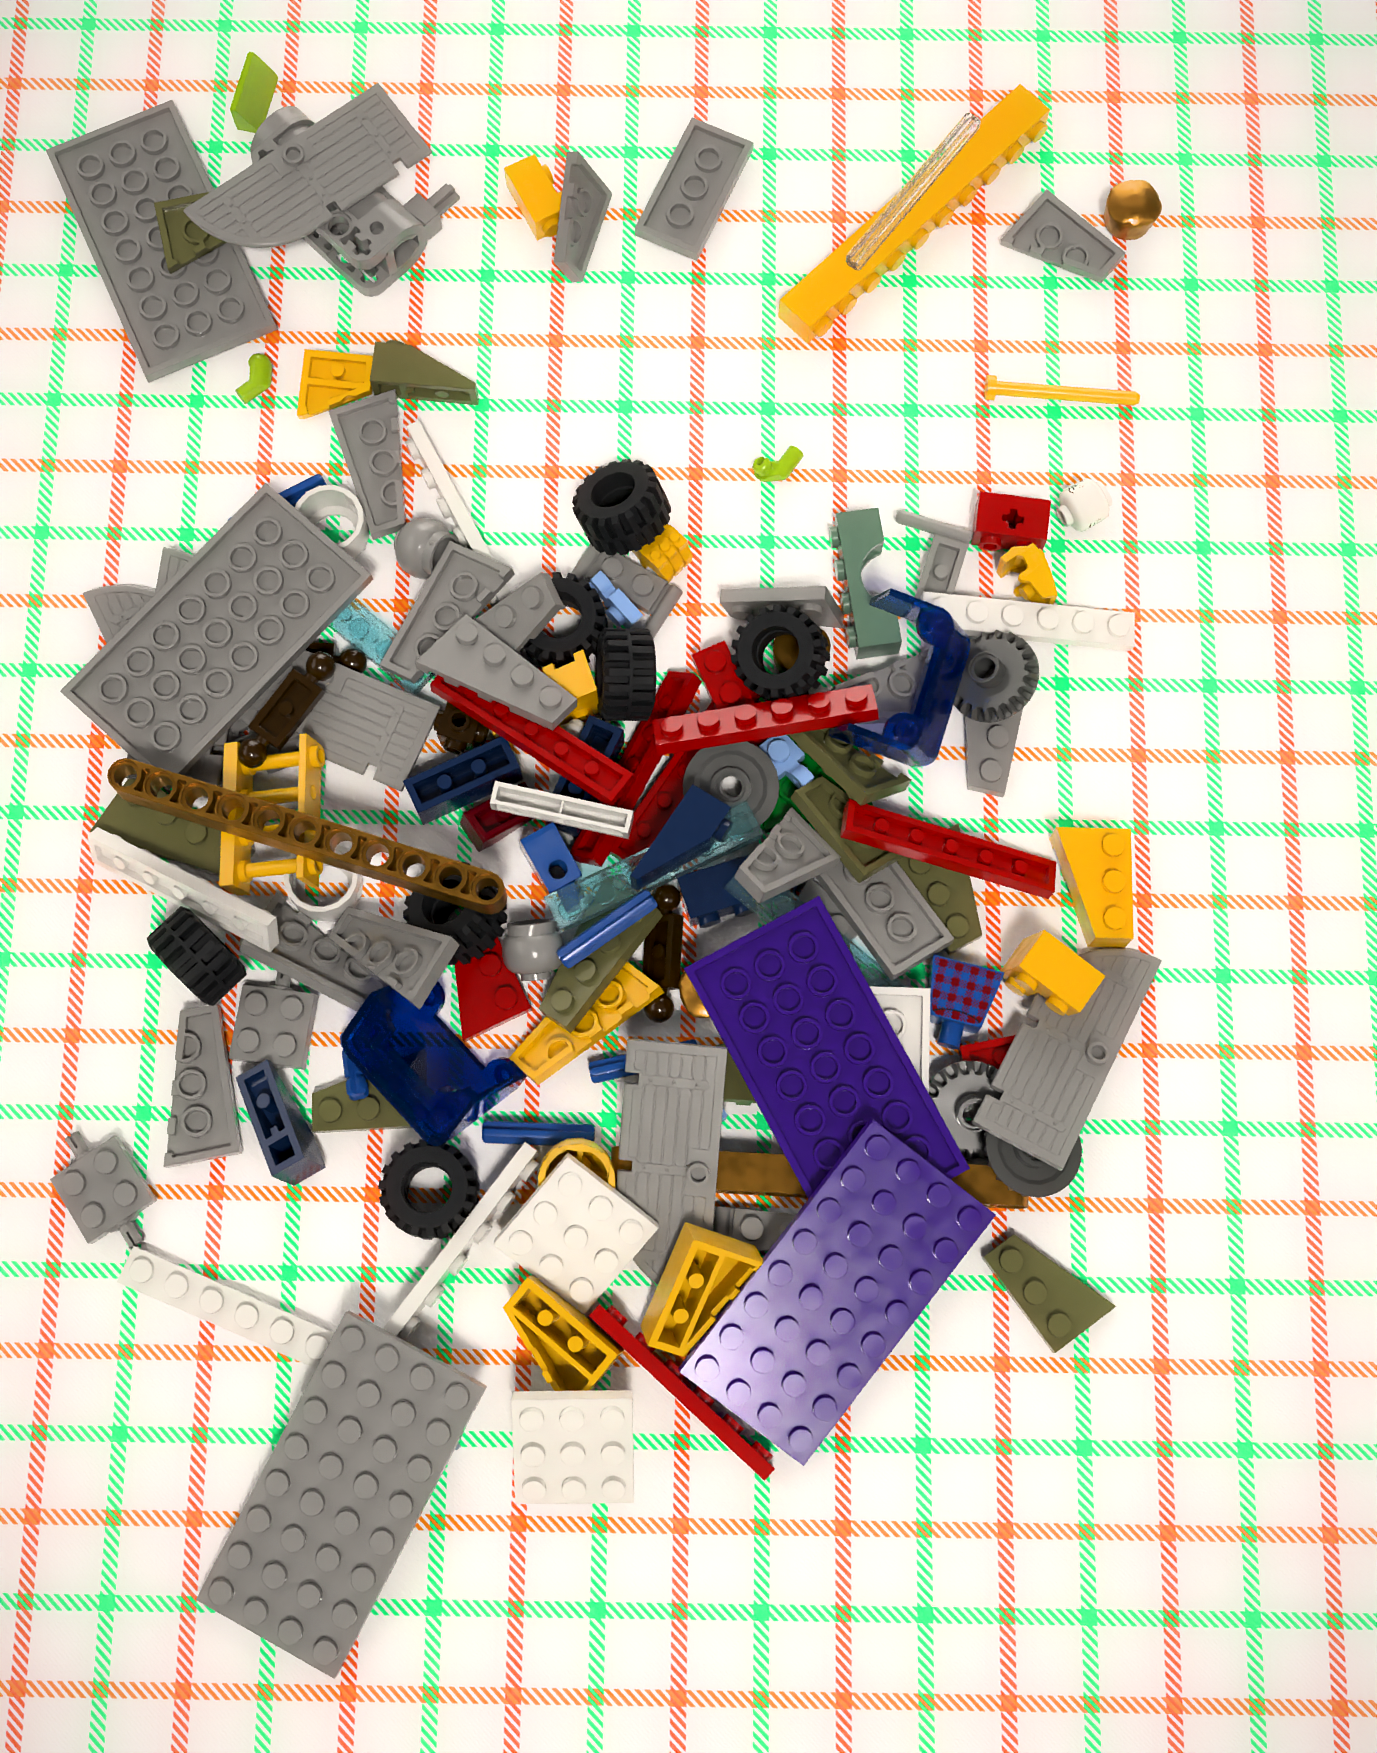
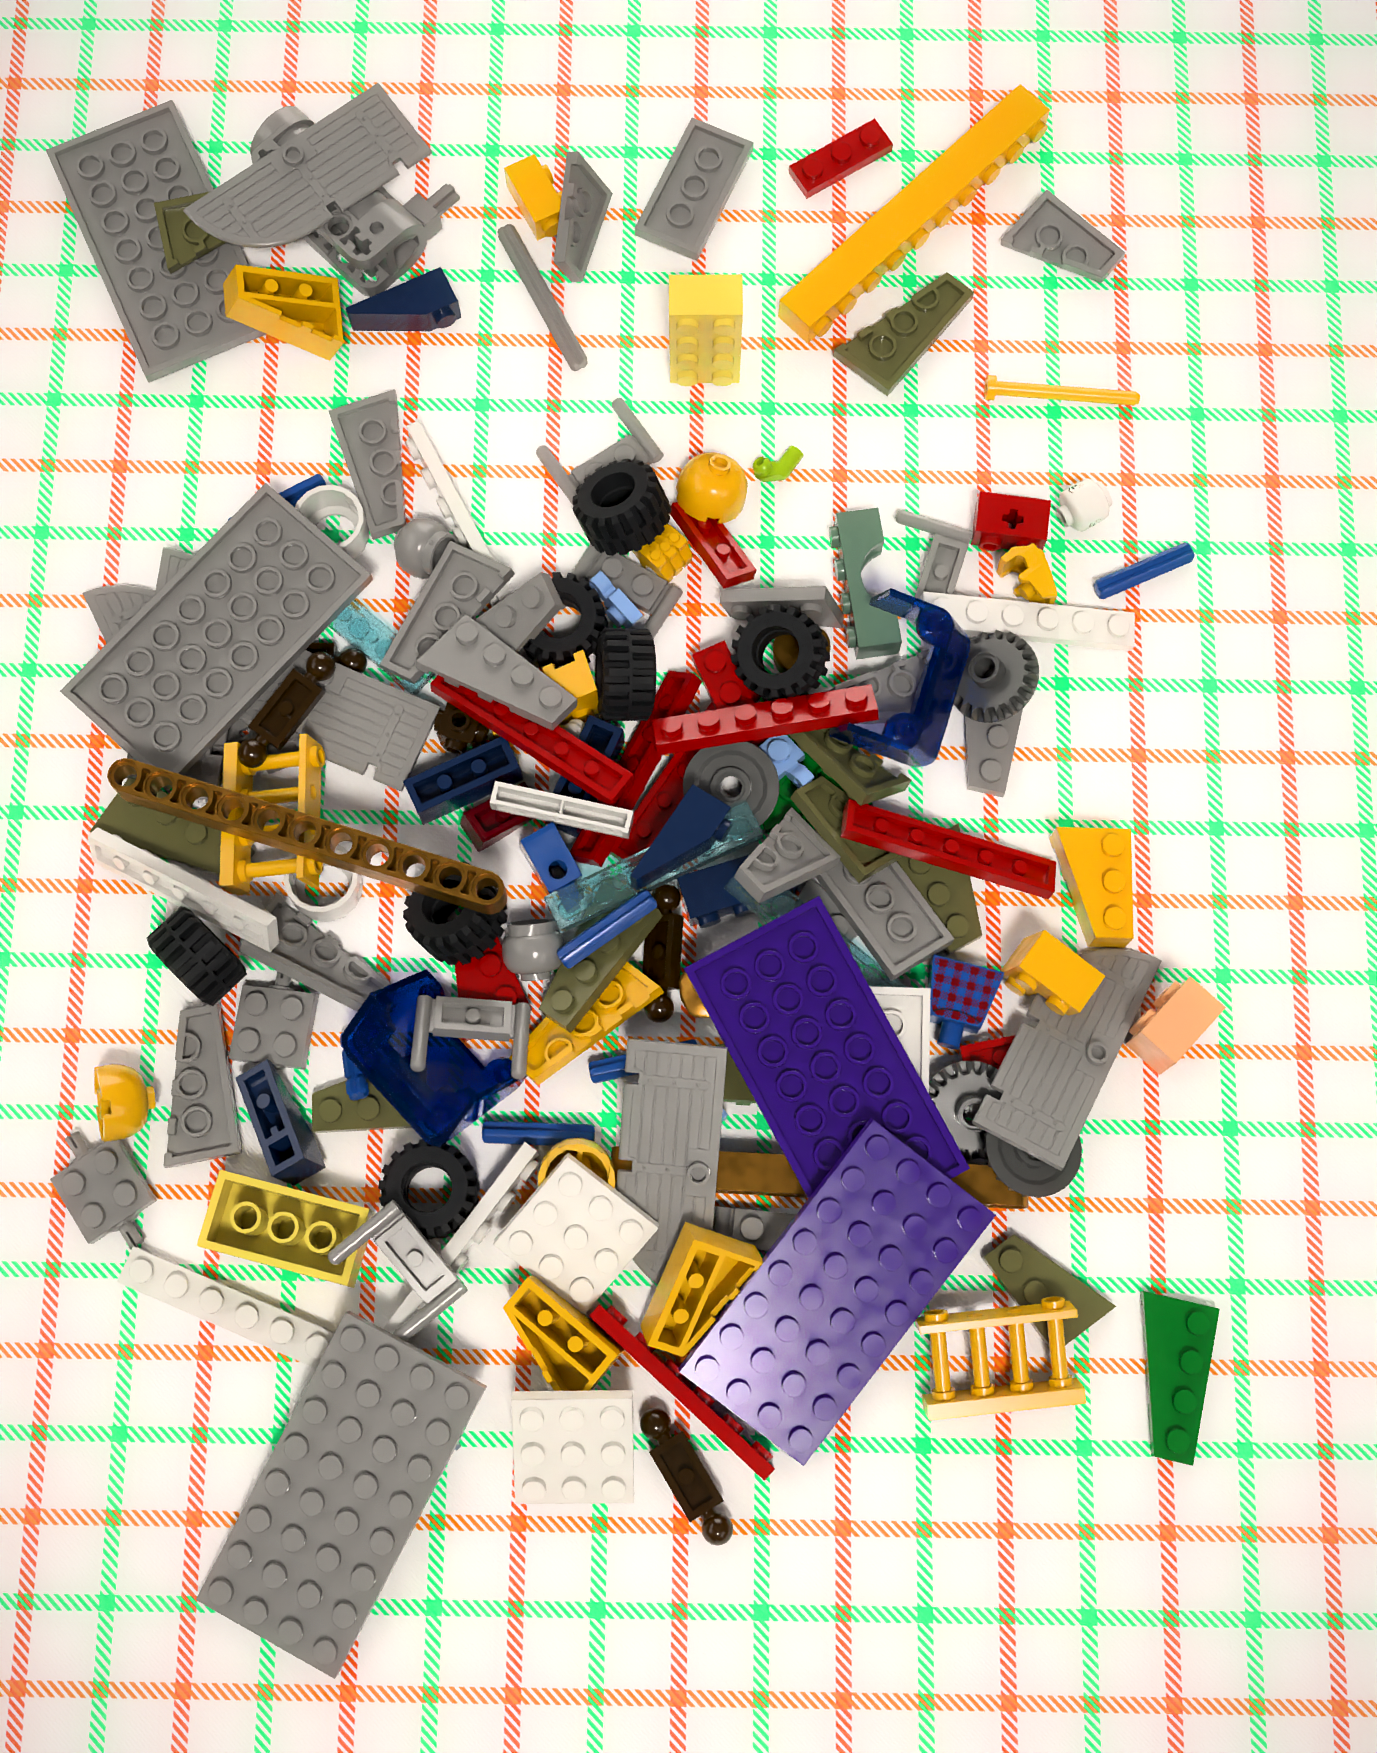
(121, 1101): none -> yellow cylinder
(253, 94): lime slope -> none
(259, 378): lime arm -> none
(282, 1227): none -> light yellow brick
(287, 306): none -> yellow wedge
(332, 381): yellow wing -> none
(395, 952): light grey wing -> none
(410, 306): none -> dark blue slope
(413, 1259): none -> light grey plate
(418, 376): olive slope -> none
(471, 1020): none -> light grey plate
(542, 297): none -> light grey axle
(635, 447): none -> light grey plate
(686, 1476): none -> dark brown plate
(705, 329): none -> light yellow brick
(712, 487): none -> yellow cylinder
(716, 548): none -> red plate
(840, 158): none -> red plate
(899, 340): none -> olive wing
(913, 191): clear axle -> none
(984, 1396): none -> yellow fence
(1131, 209): pearl gold hair -> none
(1144, 570): none -> blue axle
(1170, 1031): none -> light nougat brick
(1178, 1362): none -> green wing

